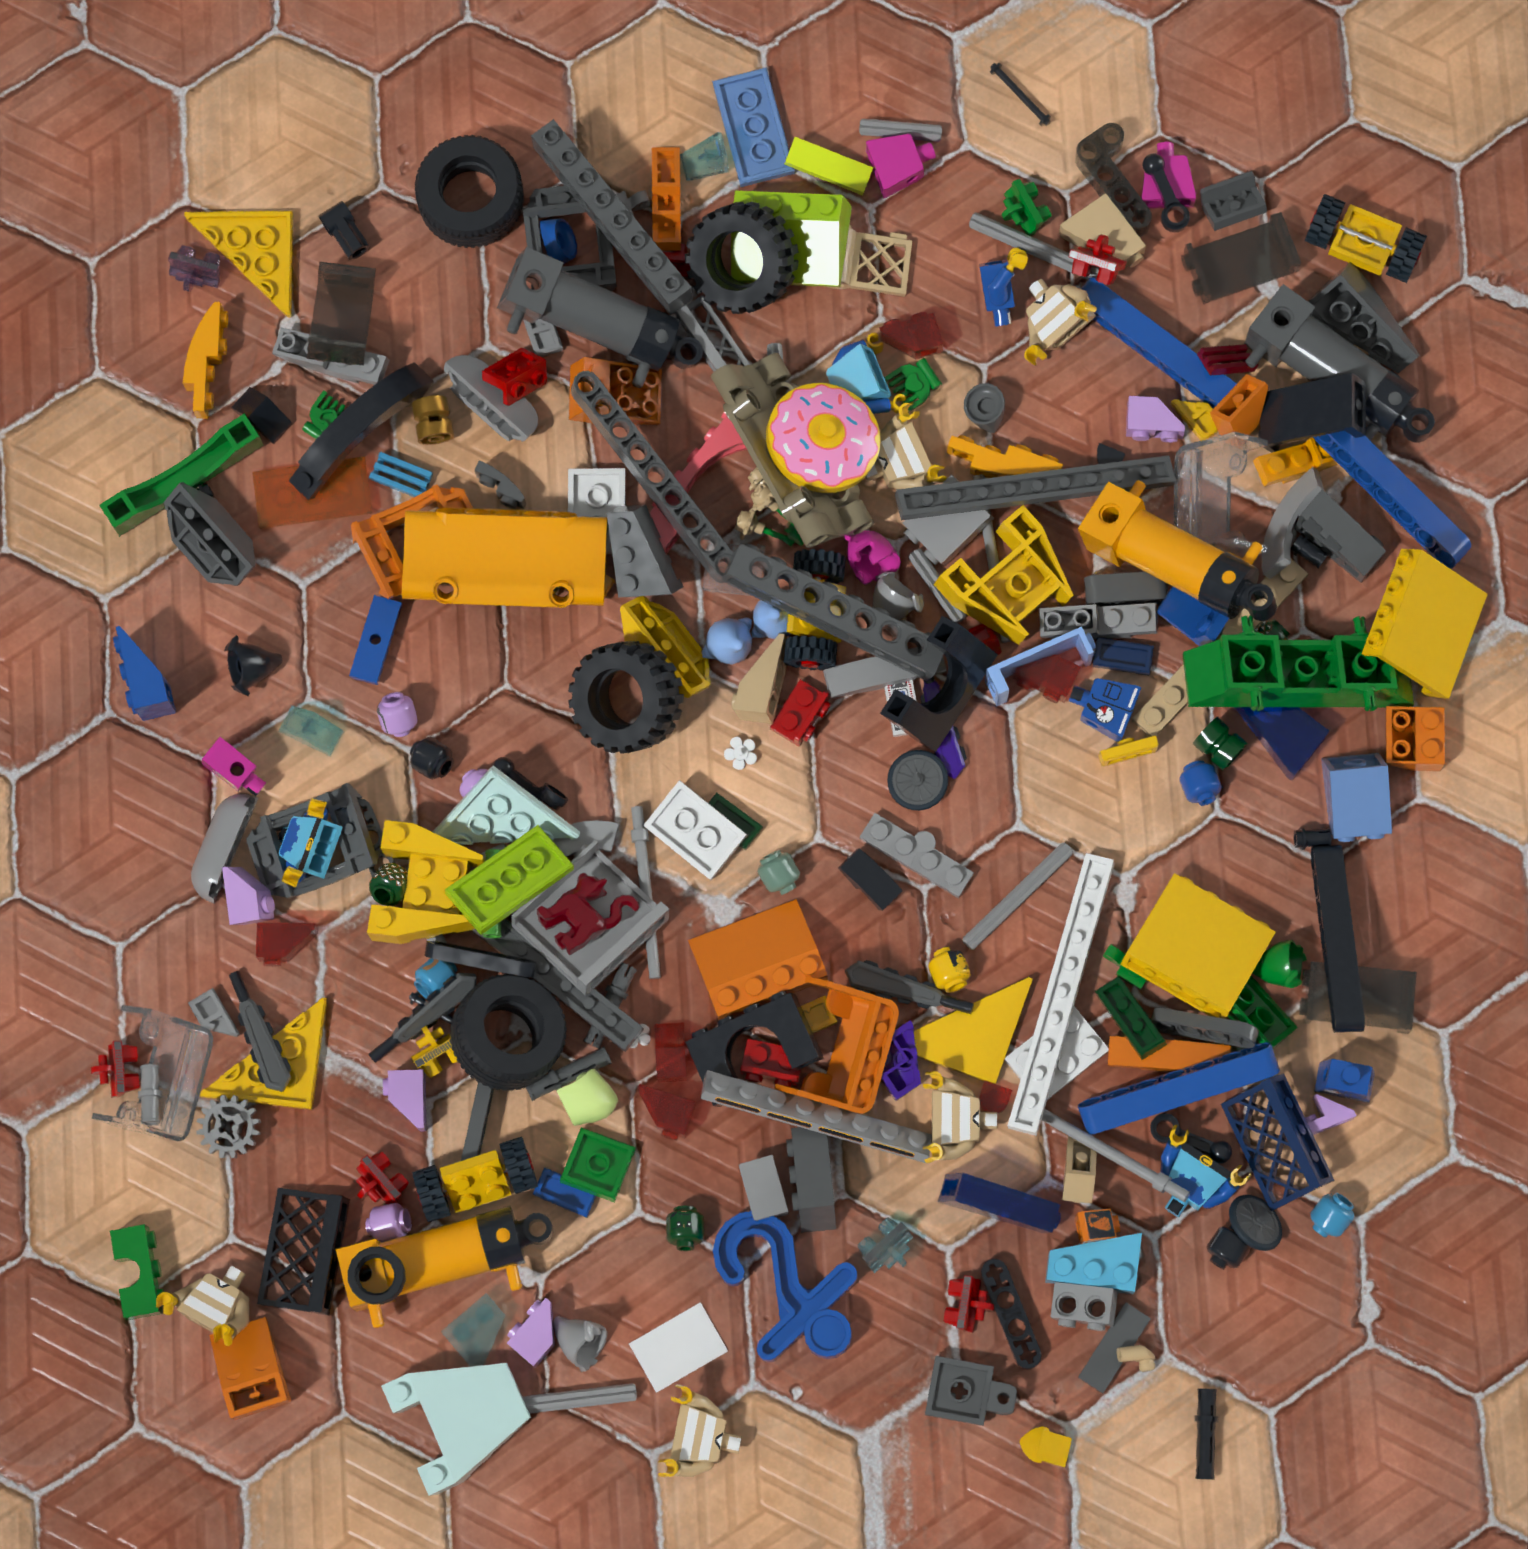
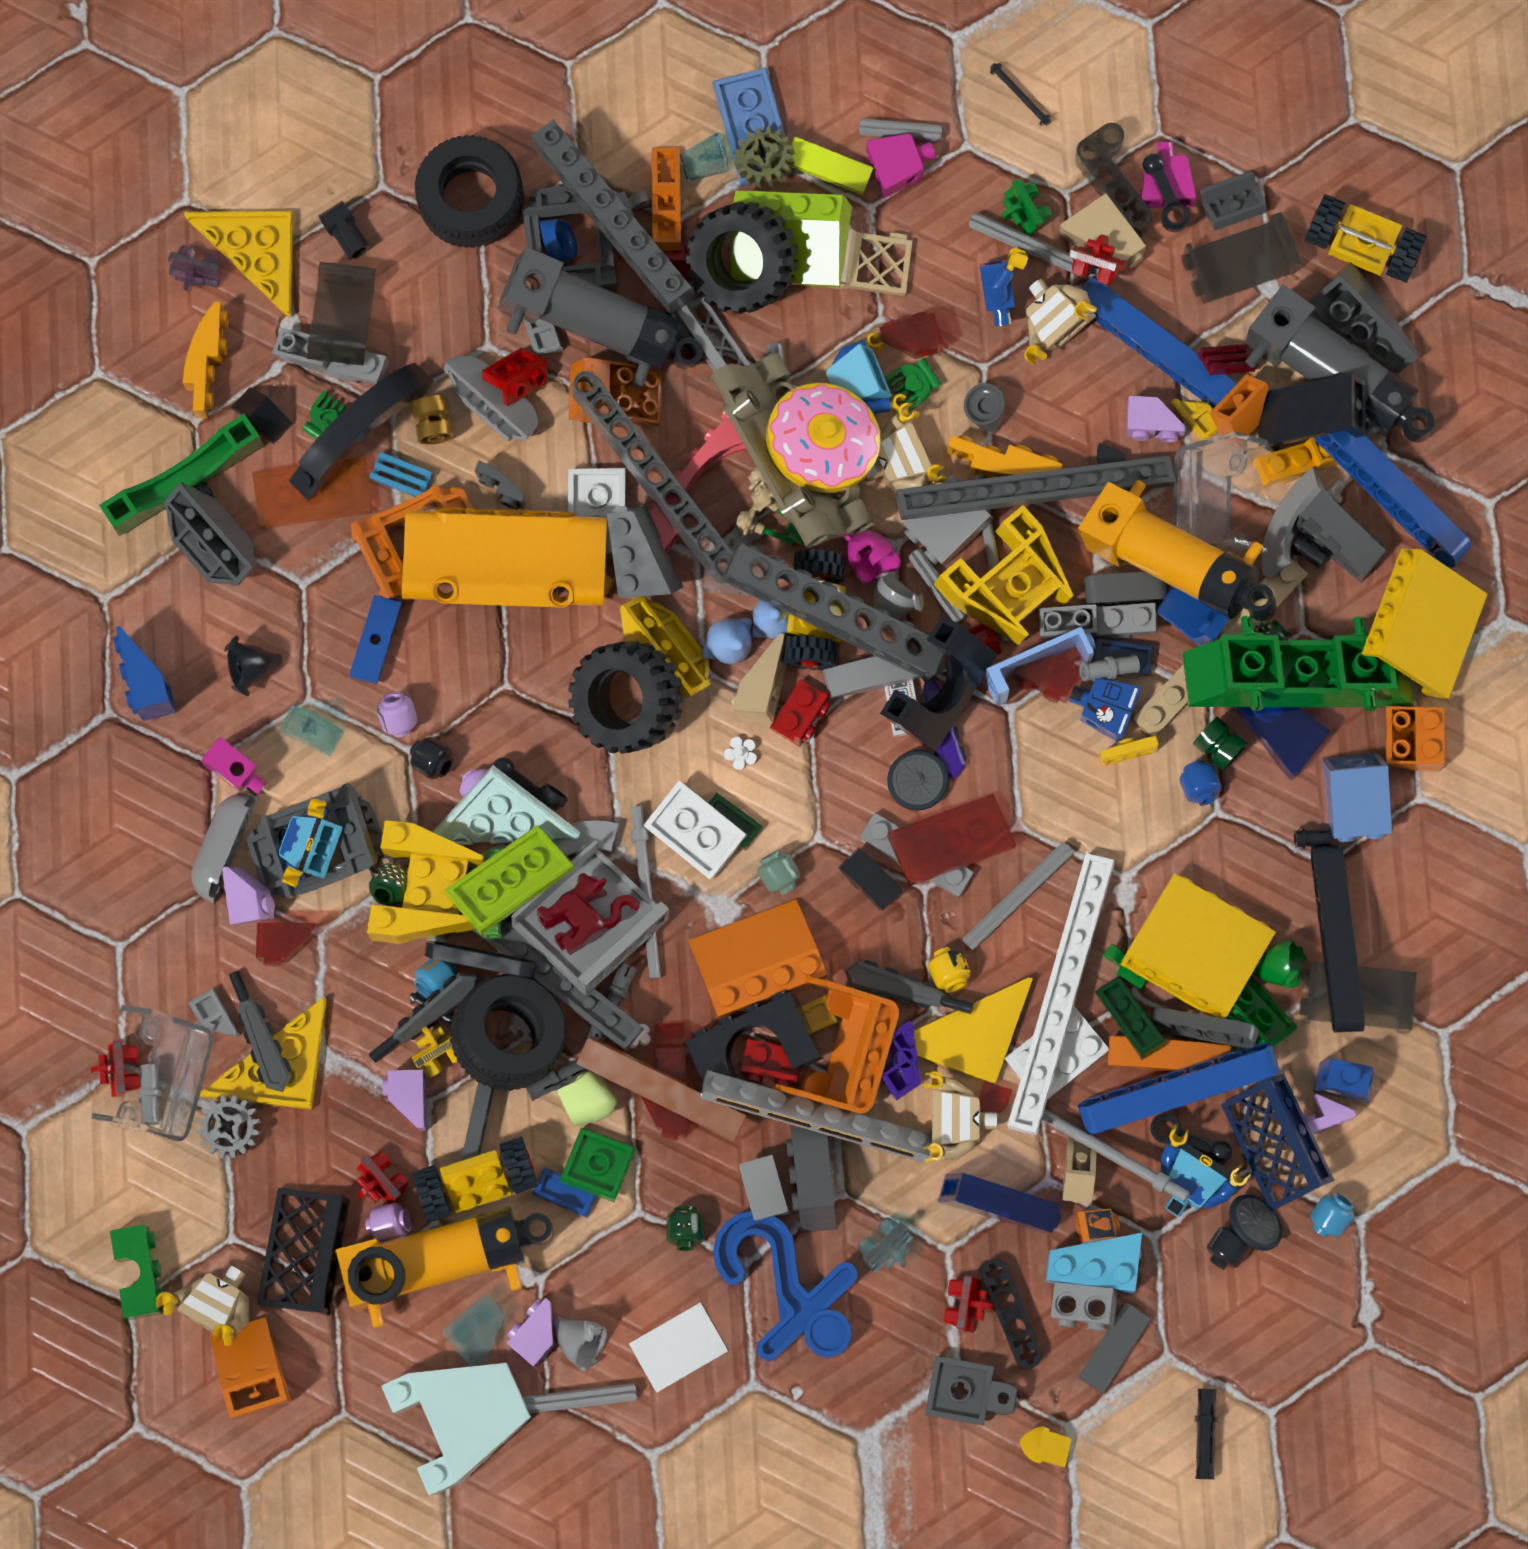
(660, 1088): none -> tile
(698, 1436): torso -> none
(750, 157): none -> olive gear
(951, 840): none -> clear red tile
(1109, 667): none -> light grey pin
(1139, 1354): tan arm -> none

